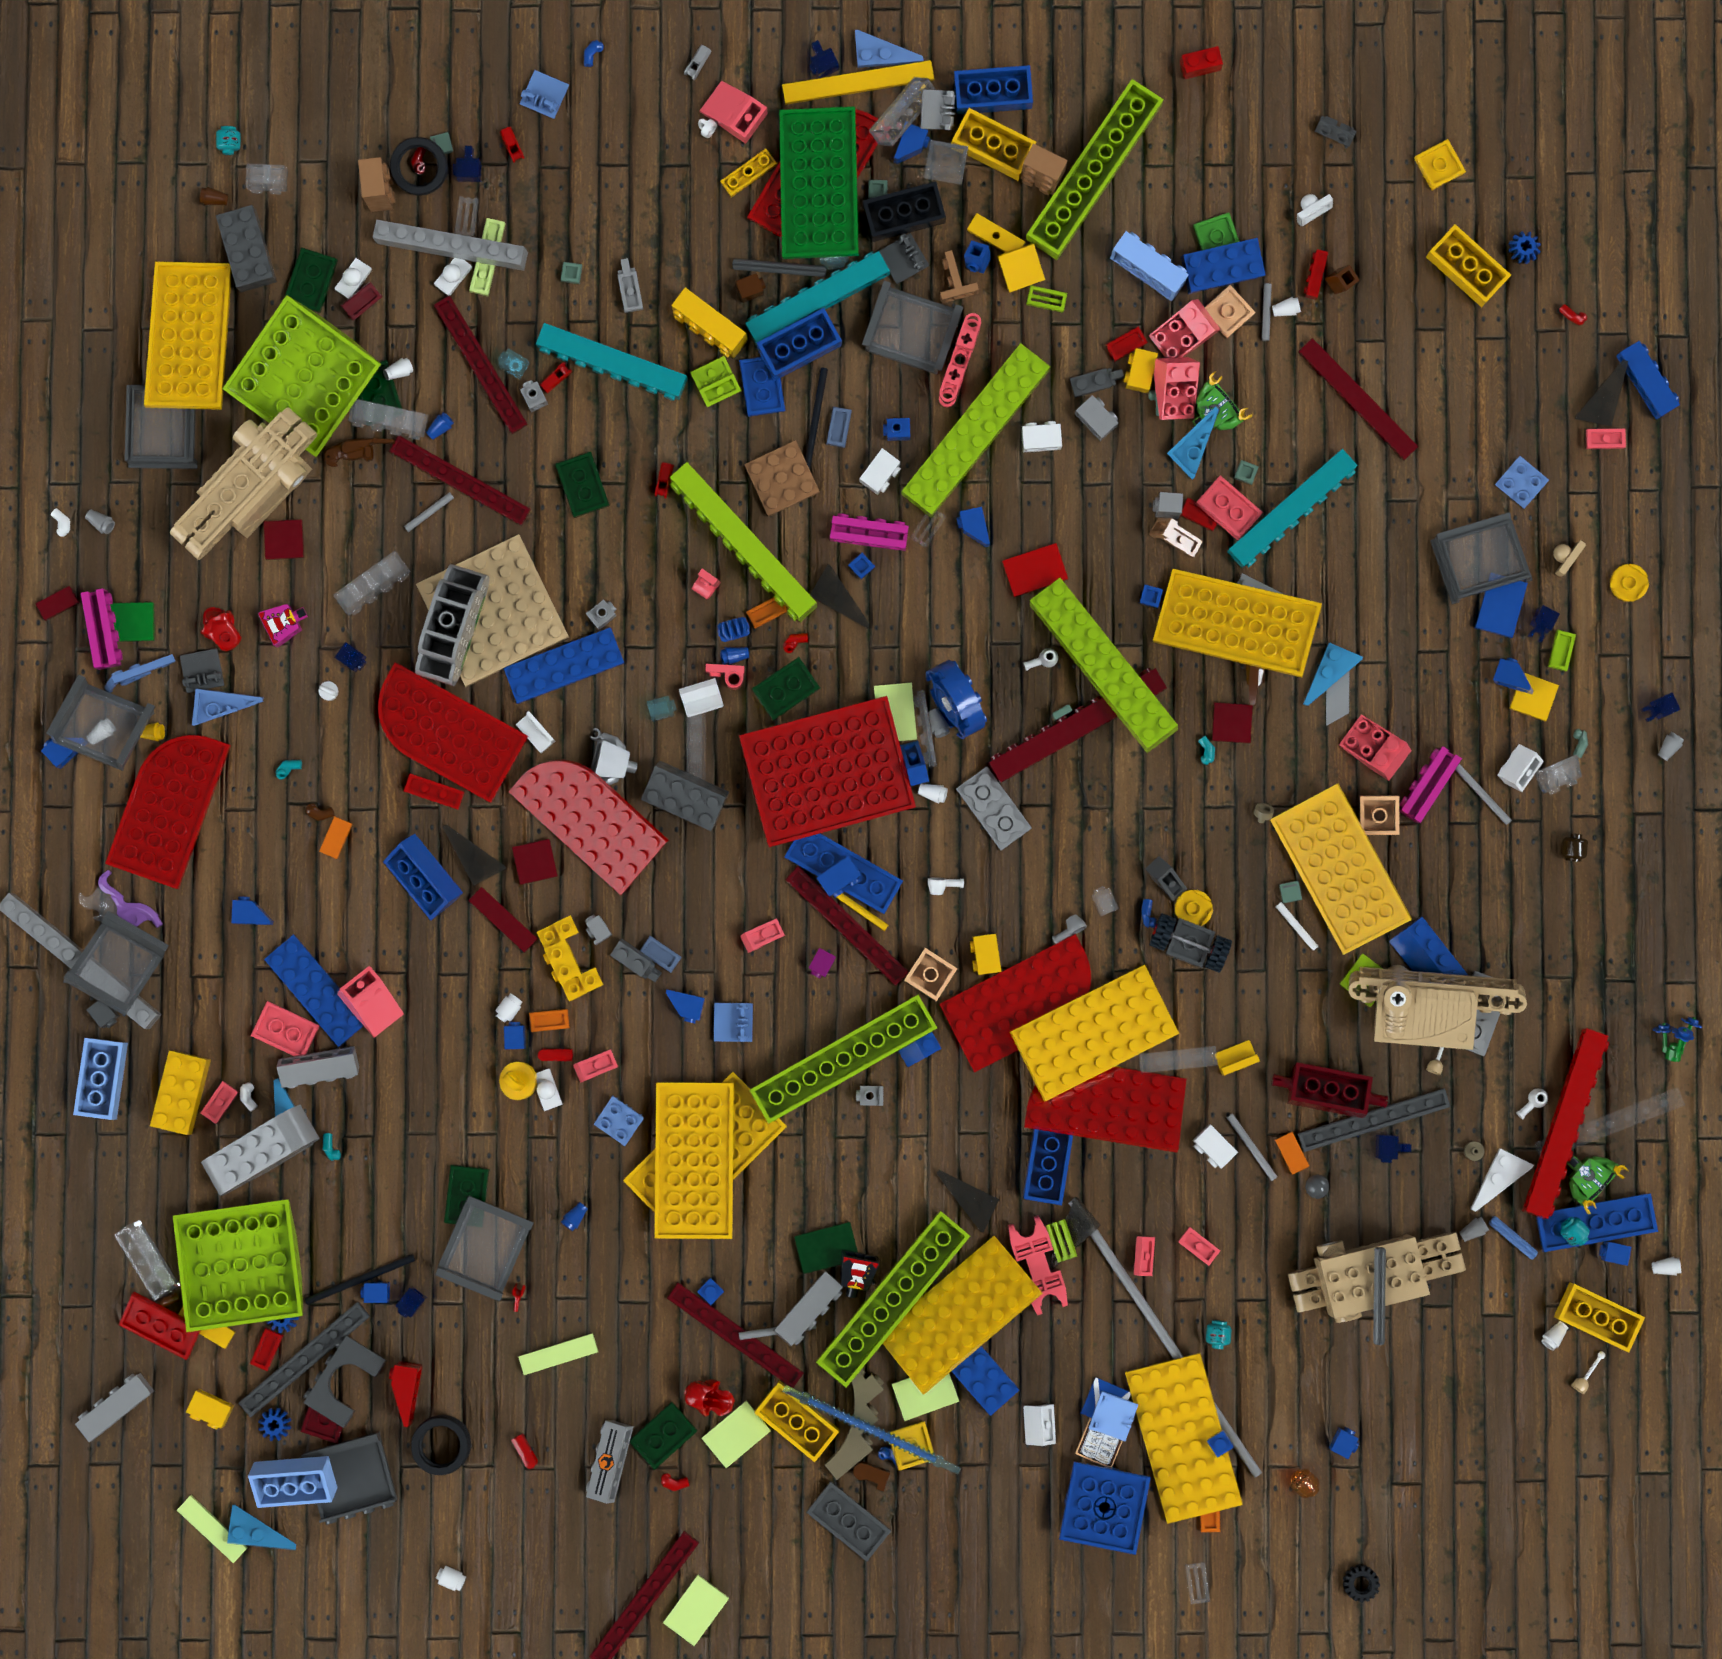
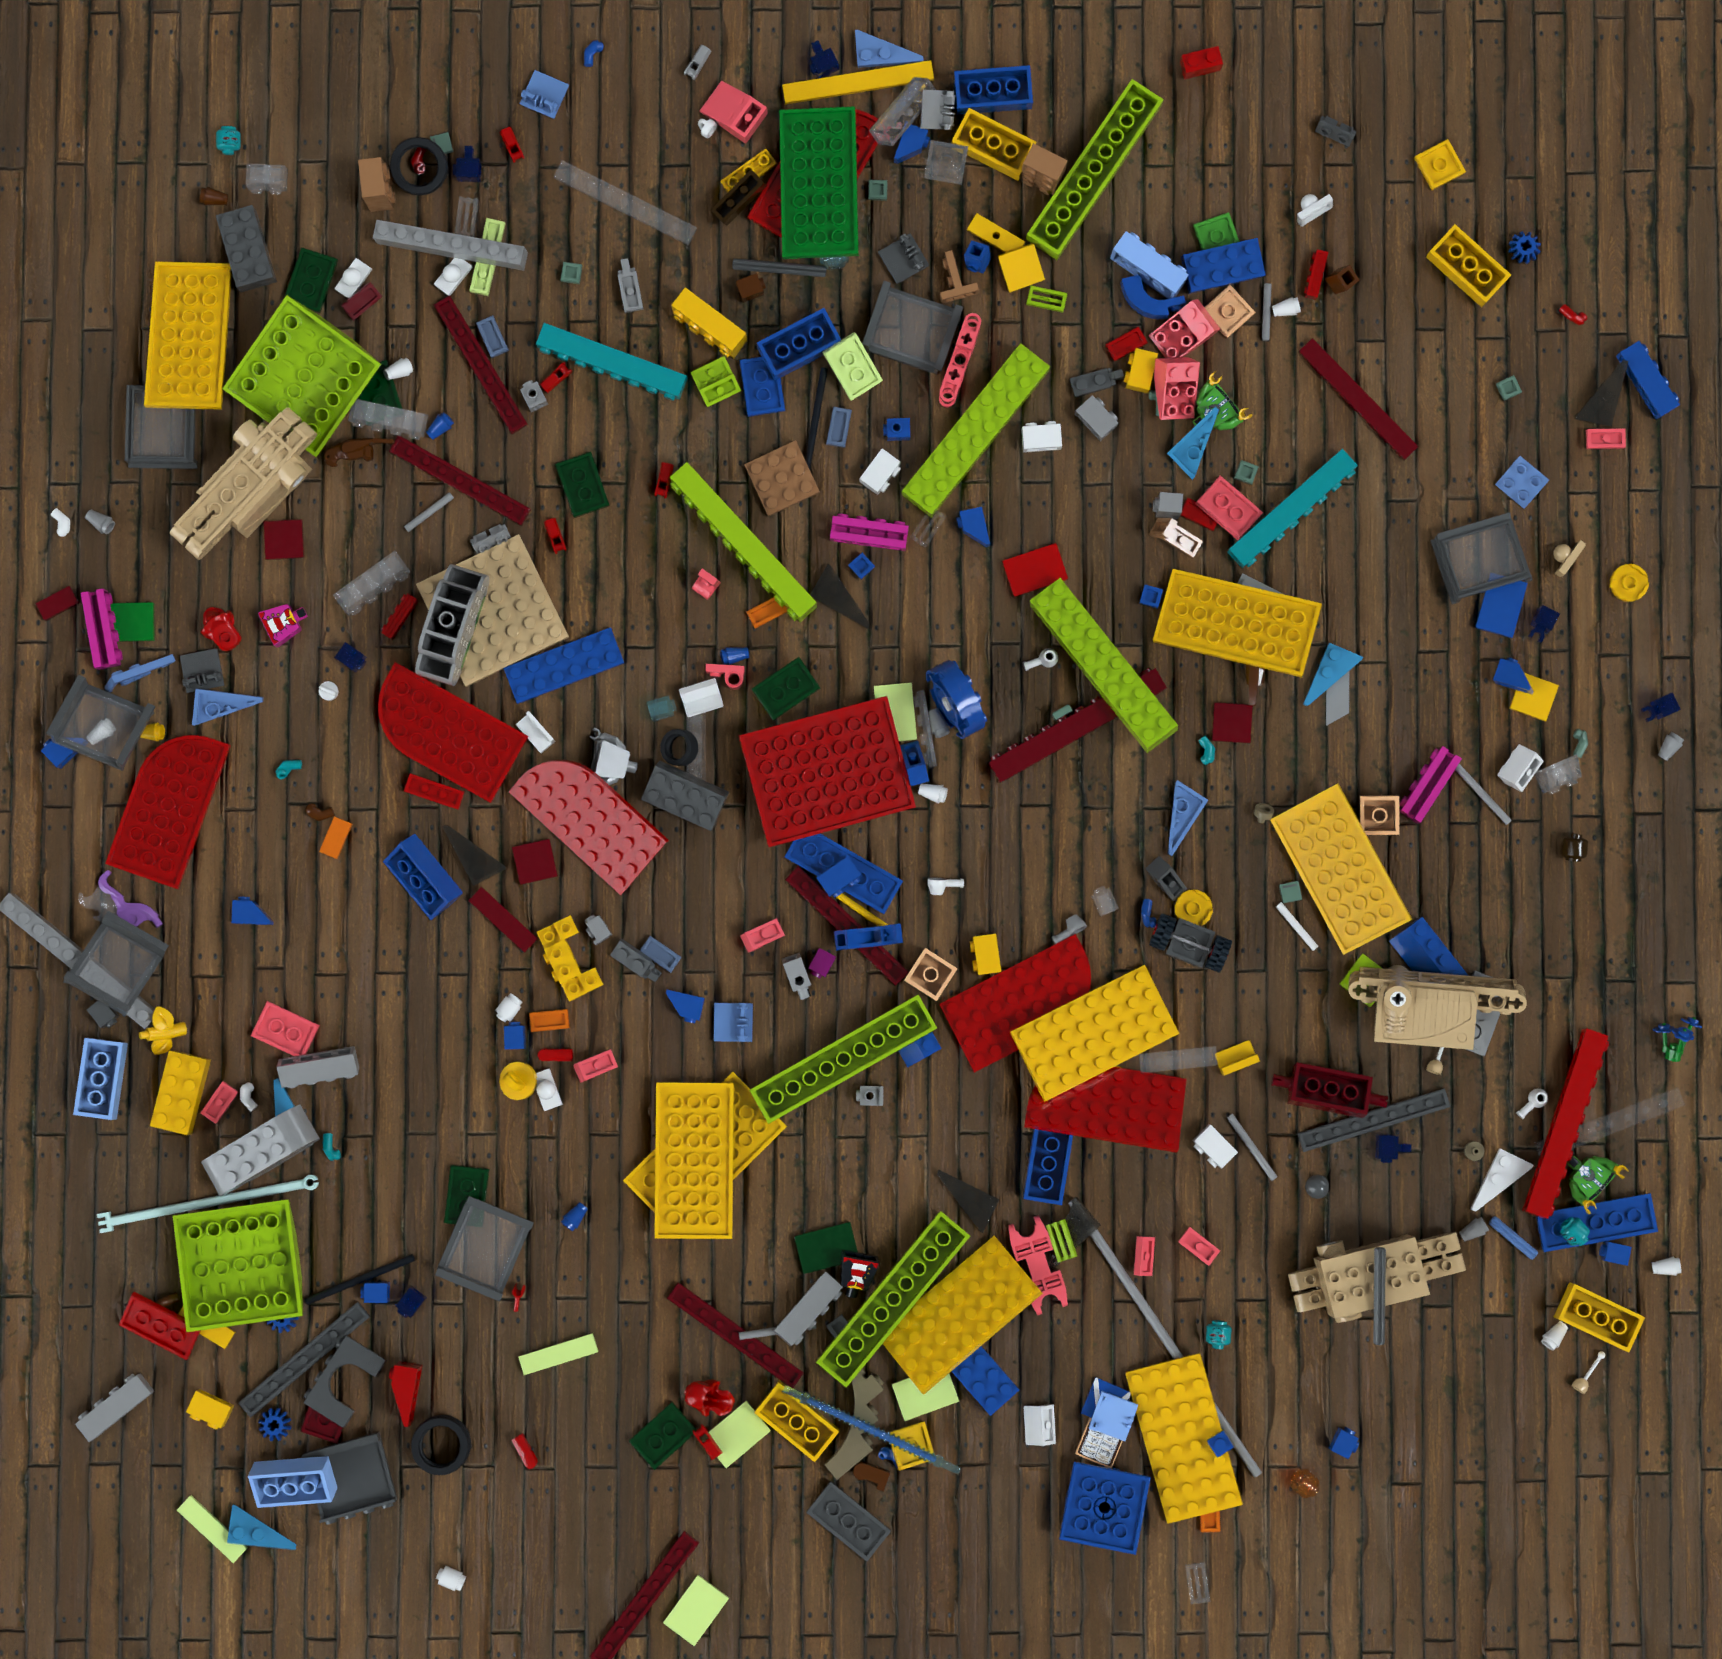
(111, 1221): none -> light aqua hinge
(146, 1260): clear brick -> none
(163, 1031): none -> yellow plant
(266, 1349): red tile -> none
(314, 989): blue plate -> none
(370, 1001): coral slope -> none
(399, 617): none -> red piece
(483, 542): none -> light grey hinge
(492, 336): none -> sand blue tile
(513, 363): clear light blue brick -> none
(554, 533): none -> red bar
(601, 621): light grey brick -> none
(609, 1461): light grey brick -> none
(619, 1120): medium blue hinge -> none
(625, 202): none -> clear tile
(666, 747): none -> black tyre
(672, 1484): red arm -> none
(709, 1444): none -> red bar
(710, 1291): blue plate -> none
(733, 629): blue gear -> none
(739, 197): none -> dark brown brick
(793, 640): red arm -> none
(795, 967): none -> light grey torso
(822, 295): teal brick -> none
(837, 1325): none -> dark grey plate
(852, 366): none -> yellowish green tile
(868, 937): none -> blue arch
(904, 211): black brick -> none
(993, 808): light grey piece -> none
(1146, 305): none -> blue arch
(1185, 810): none -> medium blue wing
(1291, 1153): orange tile -> none
(1366, 1594): black tyre -> none
(1375, 747): coral slope -> none
(1508, 388): none -> sand green tile
(1561, 650): lime tile -> none

